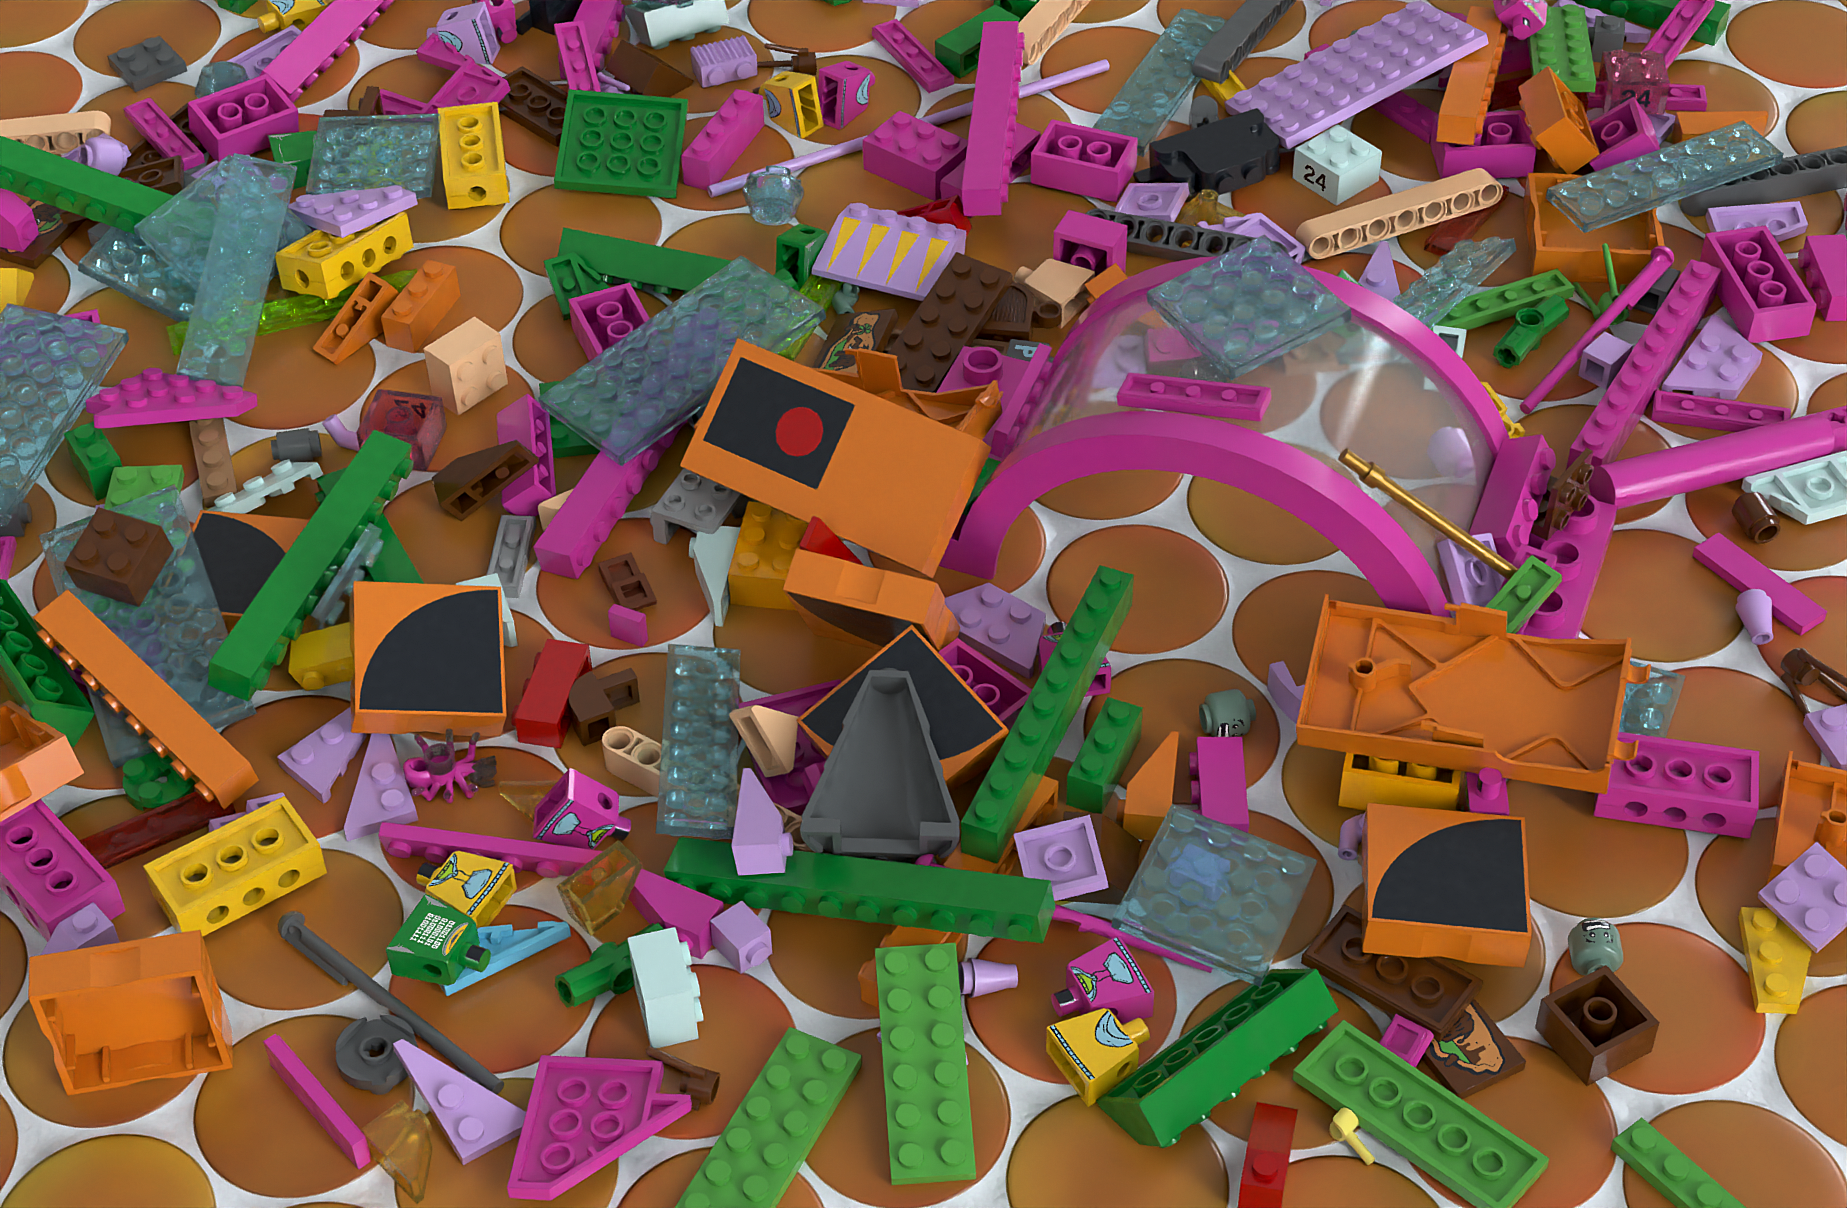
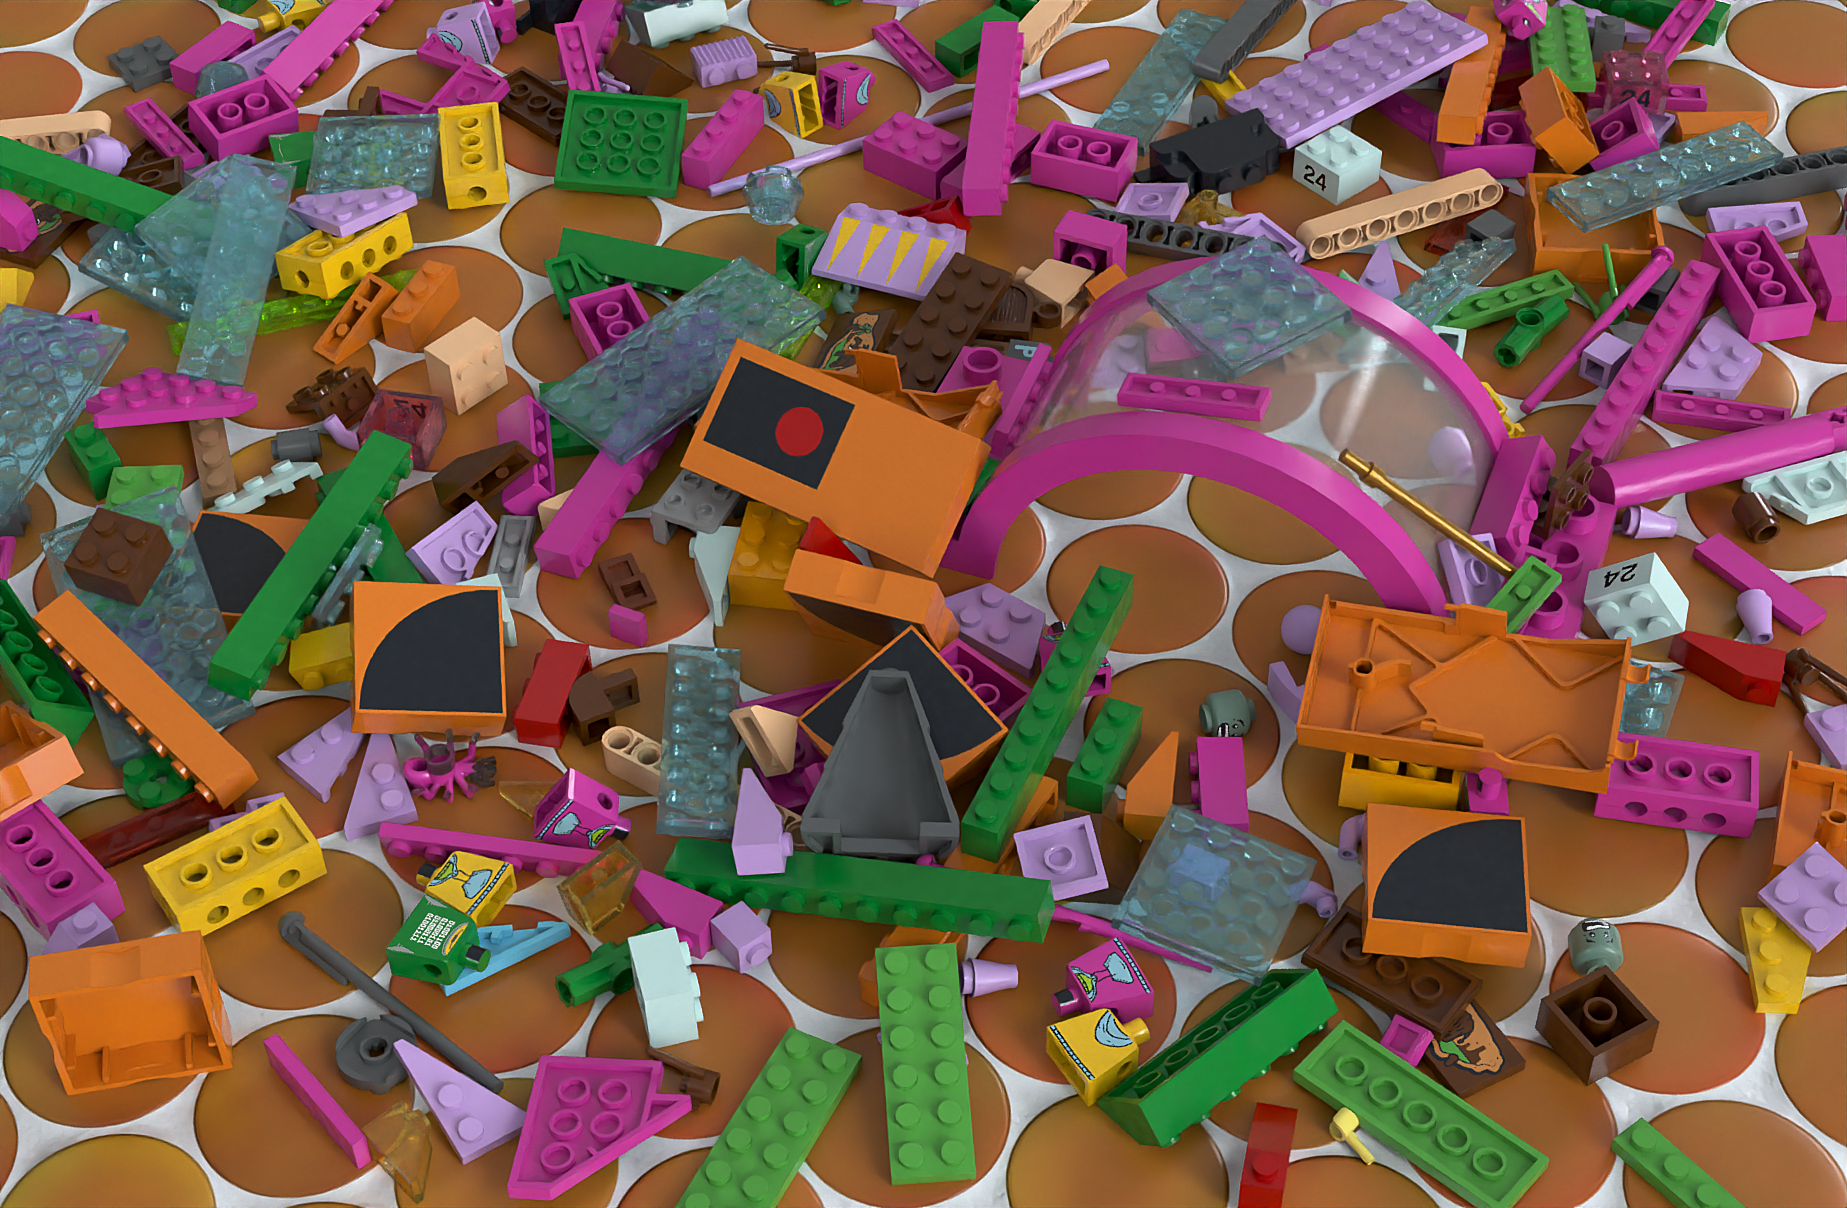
(220, 45): none -> dark pink brick
(339, 393): none -> reddish brown bracket
(455, 547): none -> lavender wing
(1300, 628): none -> lavender piece
(1321, 899): none -> lavender arm
(1490, 225): none -> dark grey brick
(1636, 600): none -> light aqua brick
(1646, 523): none -> lavender cone
(1735, 667): none -> red slope

